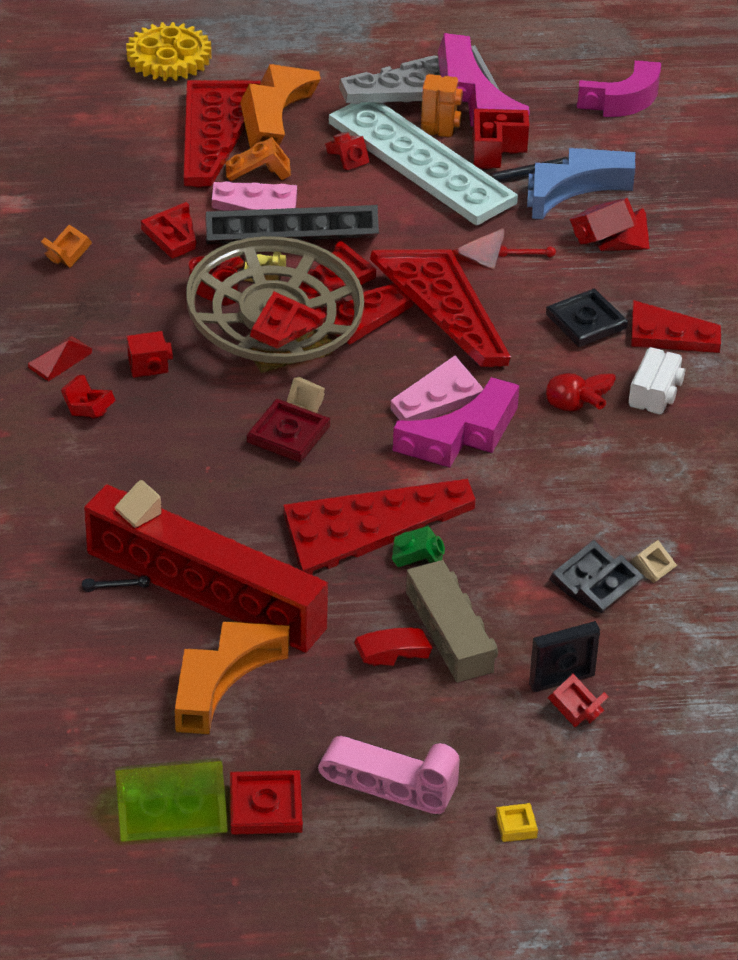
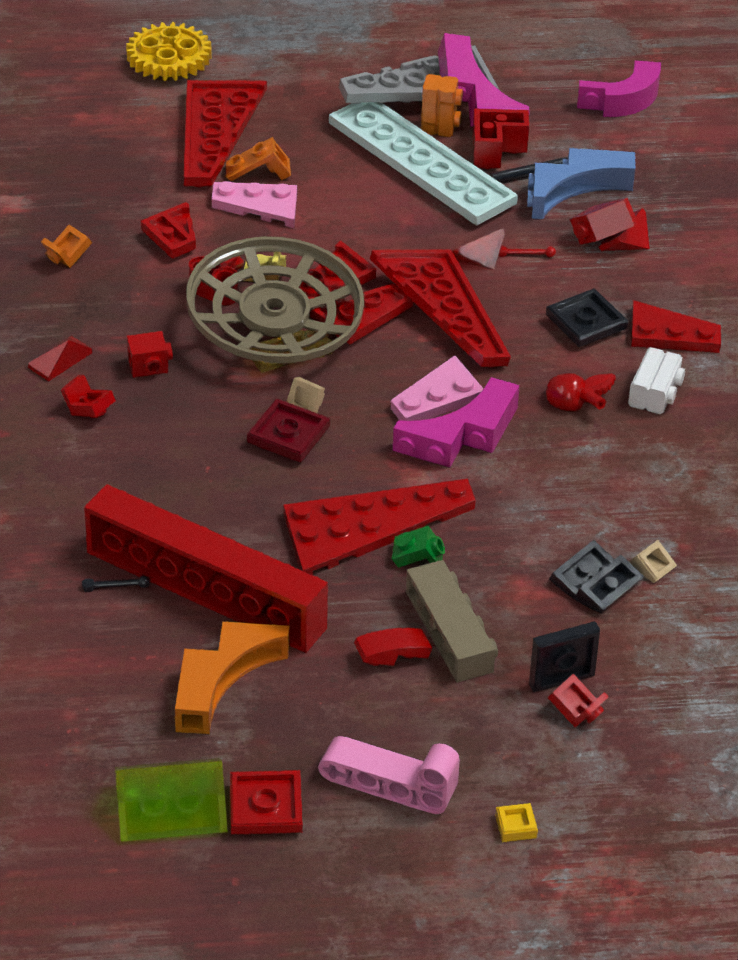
(139, 504): tan slope -> none
(264, 103): orange arch -> none
(285, 321): red wing -> none
(293, 223): dark grey brick -> none
(350, 148): red bracket -> none

